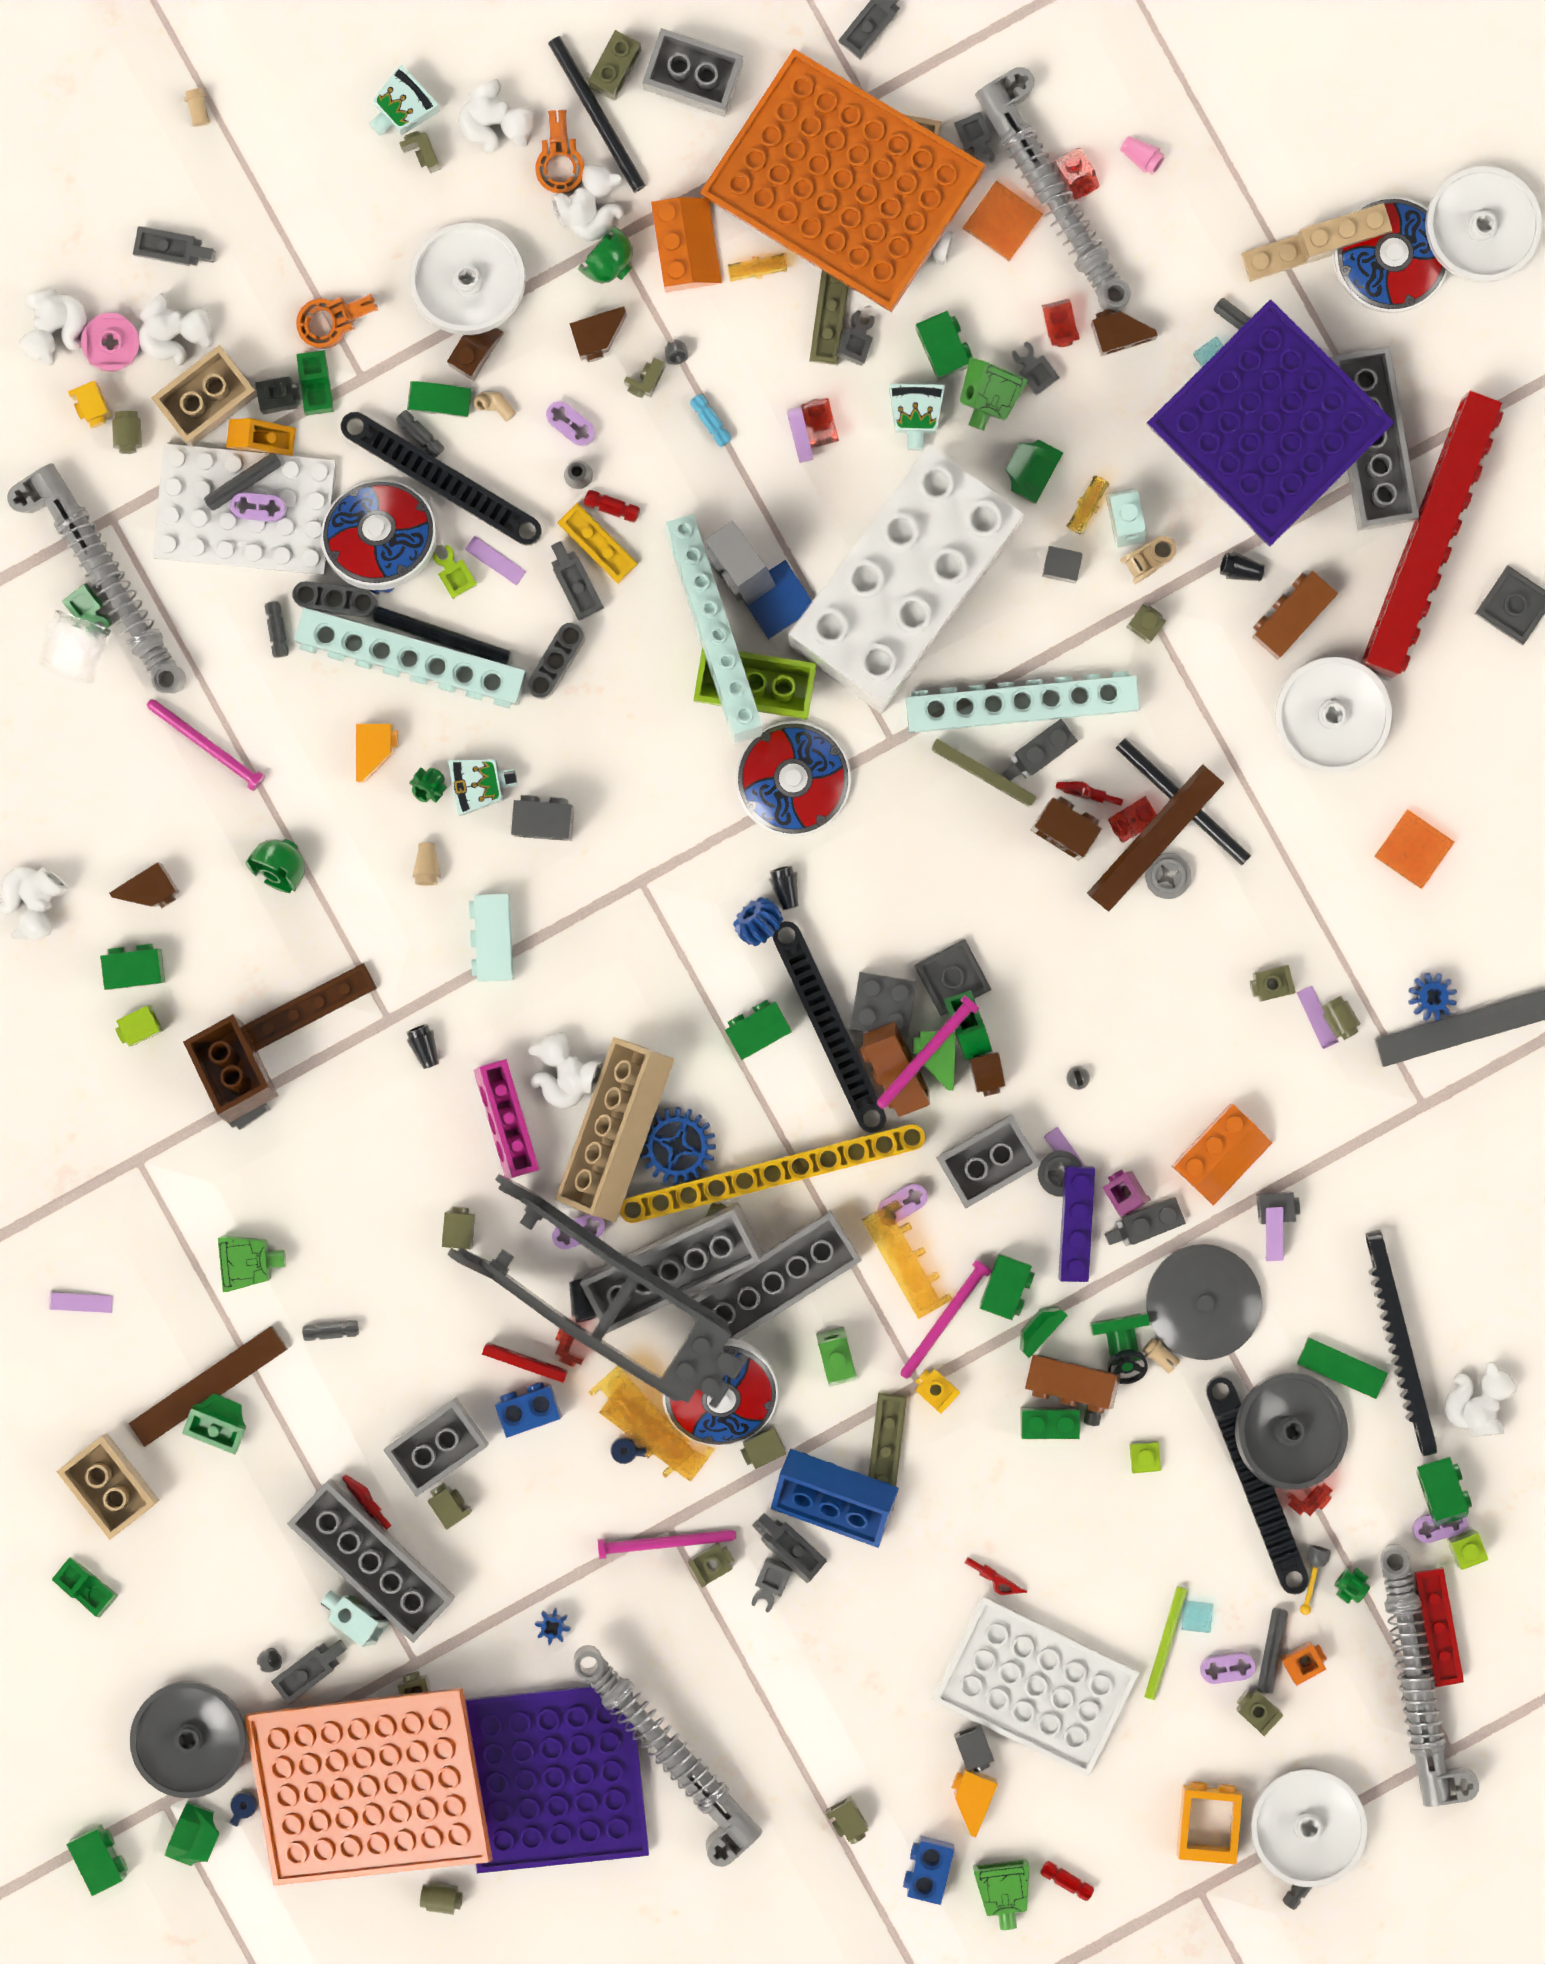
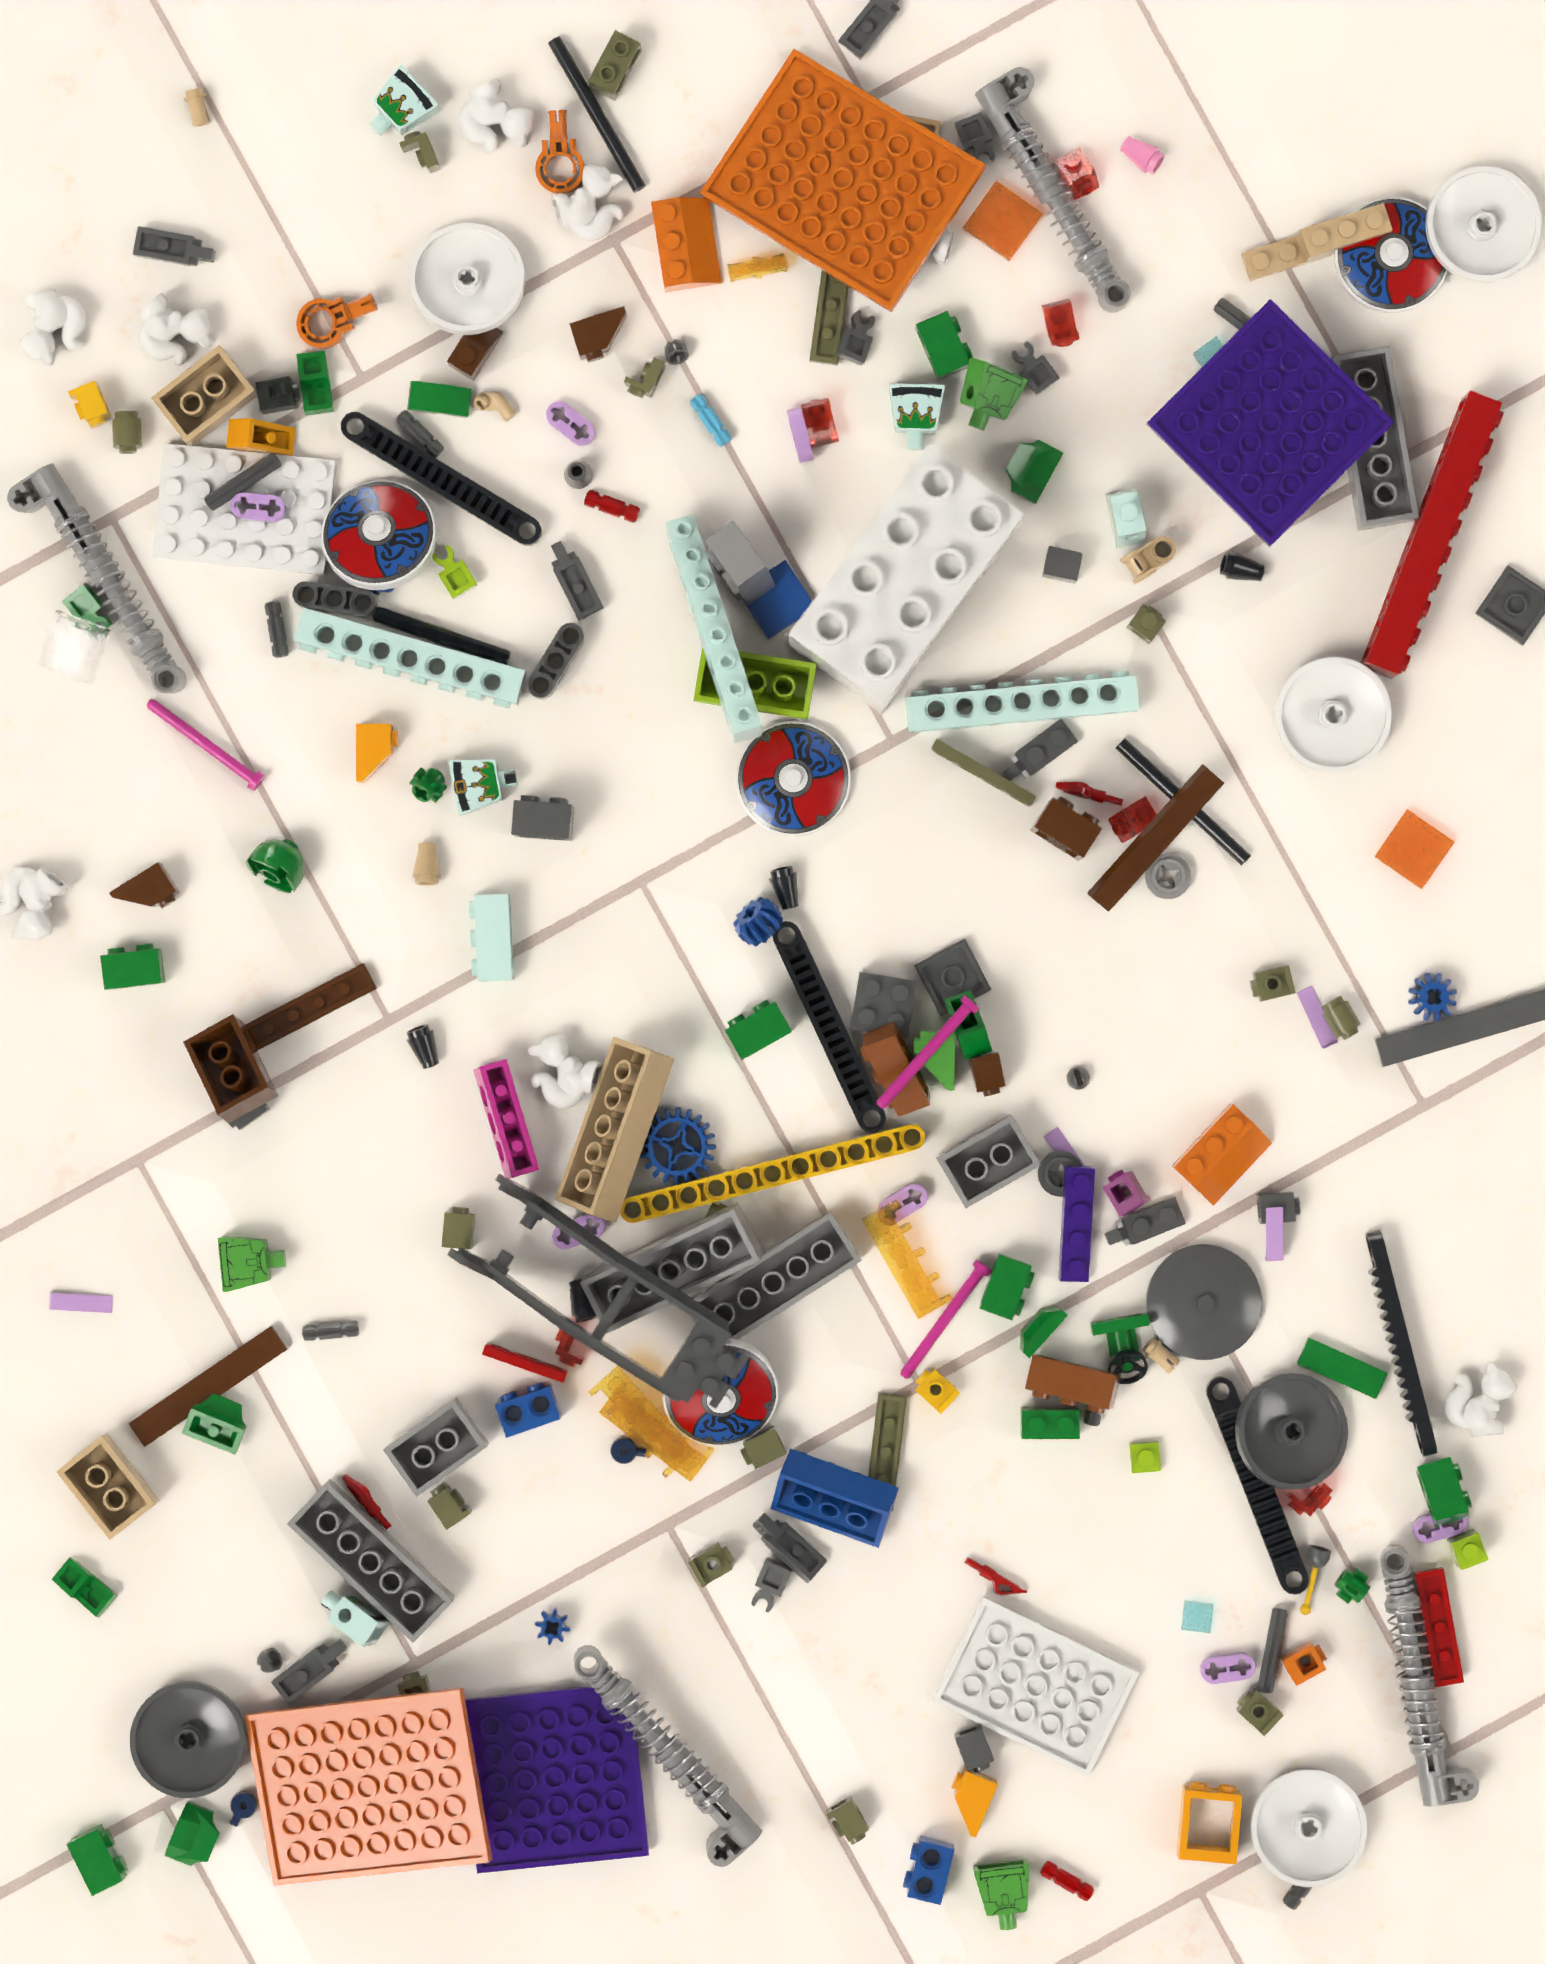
(122, 354): bright pink plate -> none
(138, 1026): lime brick -> none
(441, 1898): olive brick -> none
(495, 560): lavender piece -> none
(597, 543): yellow tile -> none
(609, 258): green cylinder -> none
(664, 1542): dark pink bar -> none
(693, 72): light grey brick -> none
(836, 1356): bright green torso -> none
(1087, 505): clear yellow pin -> none
(1119, 332): reddish brown slope -> none
(1165, 1643): lime bar -> none
(1293, 614): dark orange brick -> none

